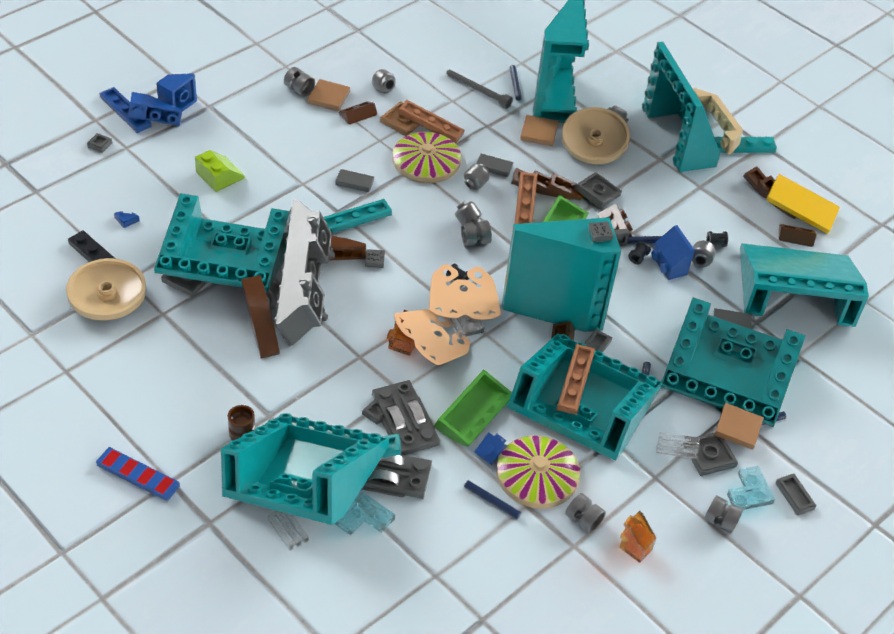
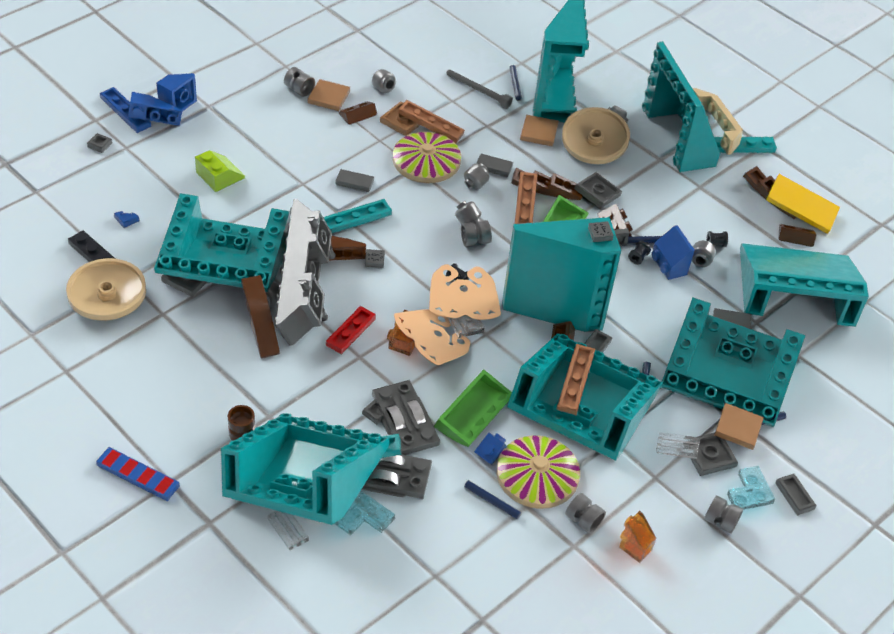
(350, 330): none -> red plate

